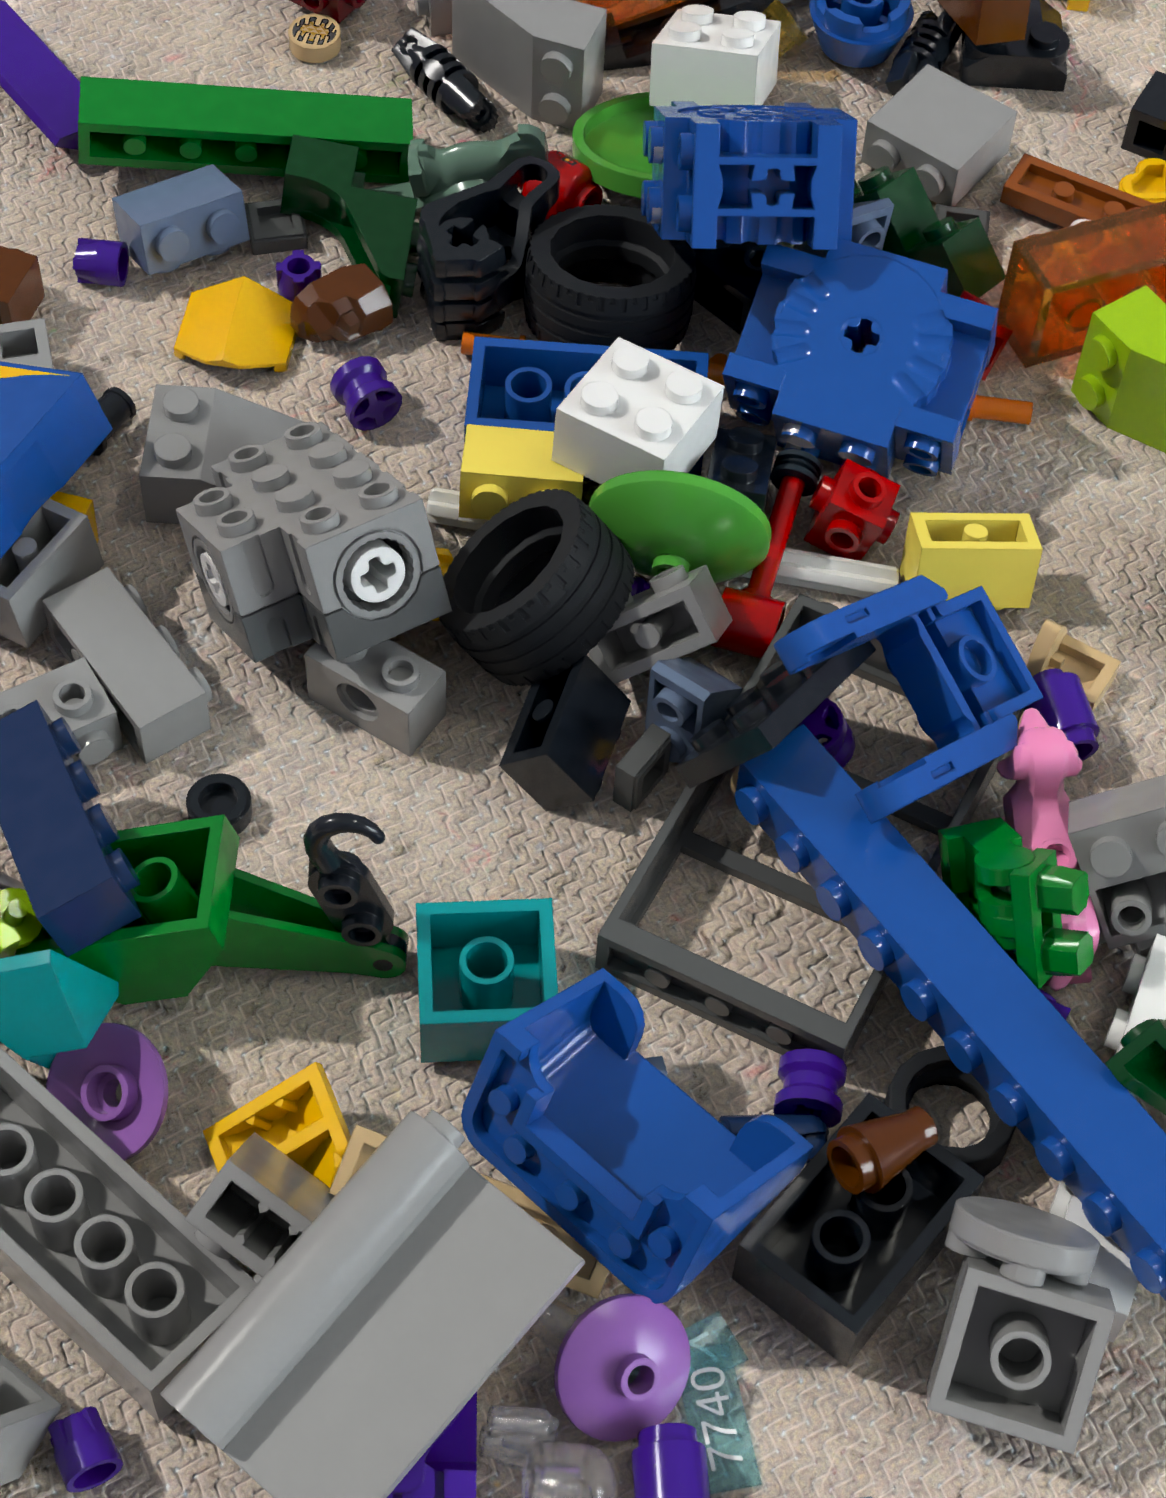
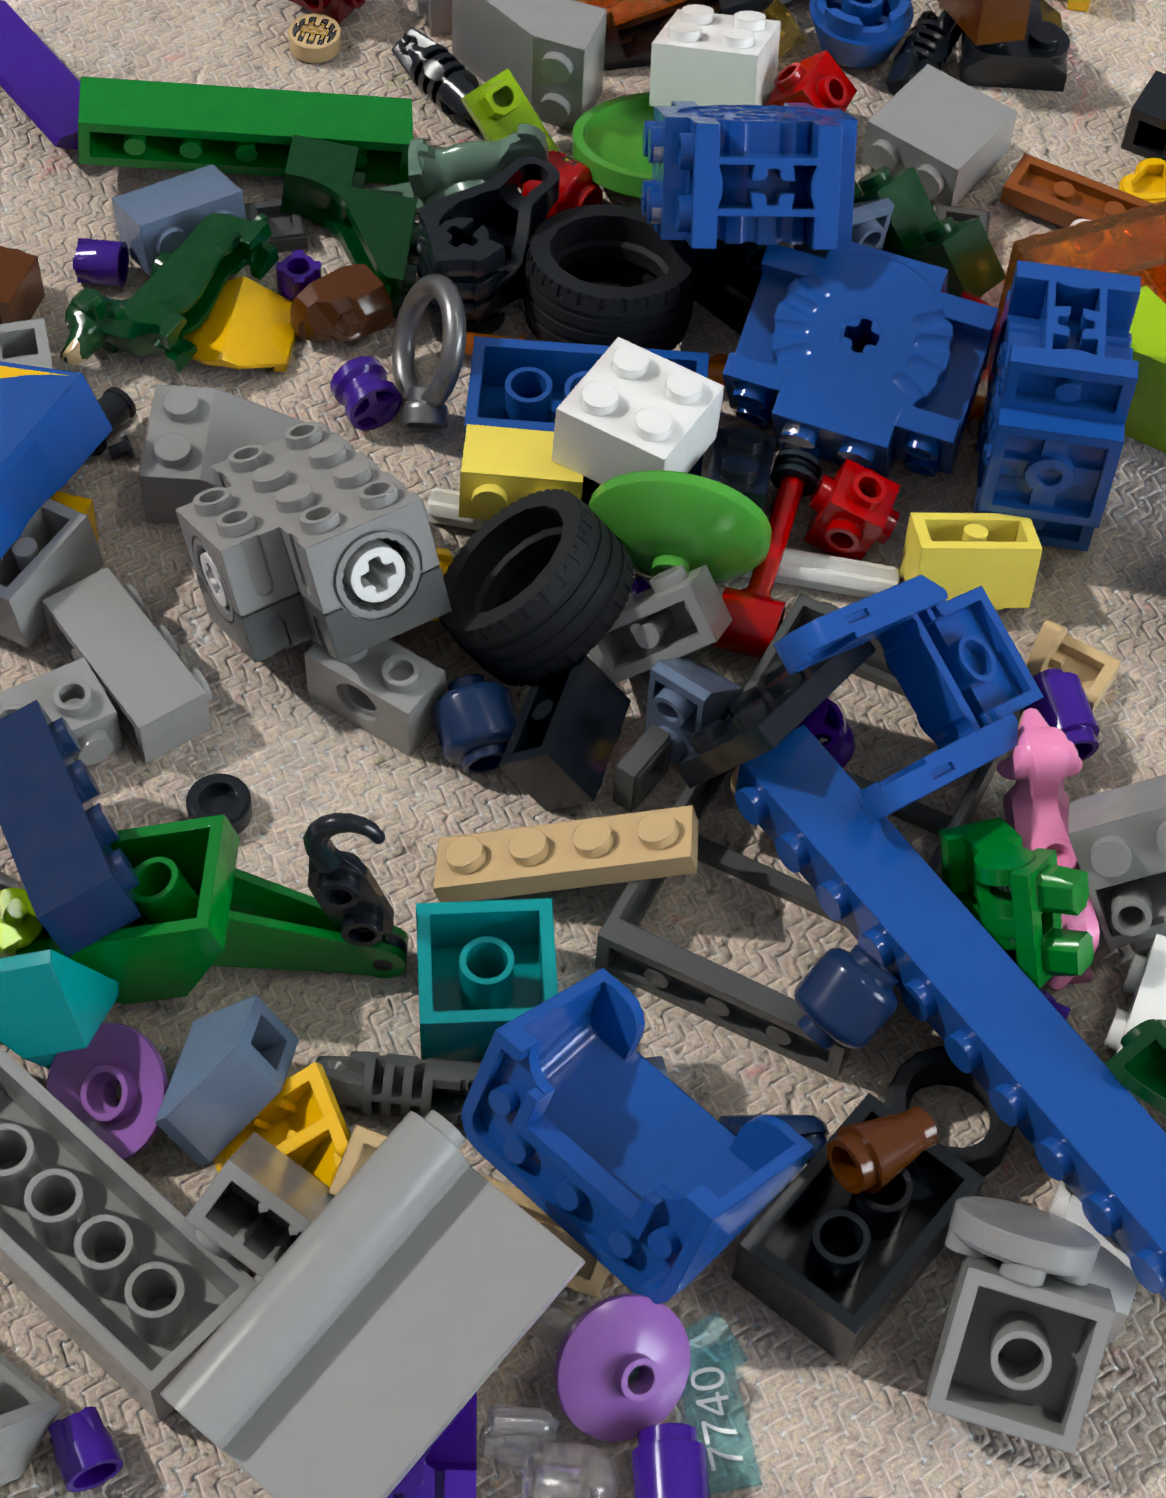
(121, 449): none -> black piece
(174, 298): none -> dark green animal
(225, 1077): none -> sand blue slope
(399, 1083): none -> dark grey hinge
(426, 405): none -> flat silver piece
(474, 723): none -> dark blue head
(500, 107): none -> lime hips
(567, 855): none -> tan plate
(811, 1085): dark purple wheel -> none
(814, 82): none -> red brick
(846, 998): none -> dark blue head
(1058, 400): none -> blue piece

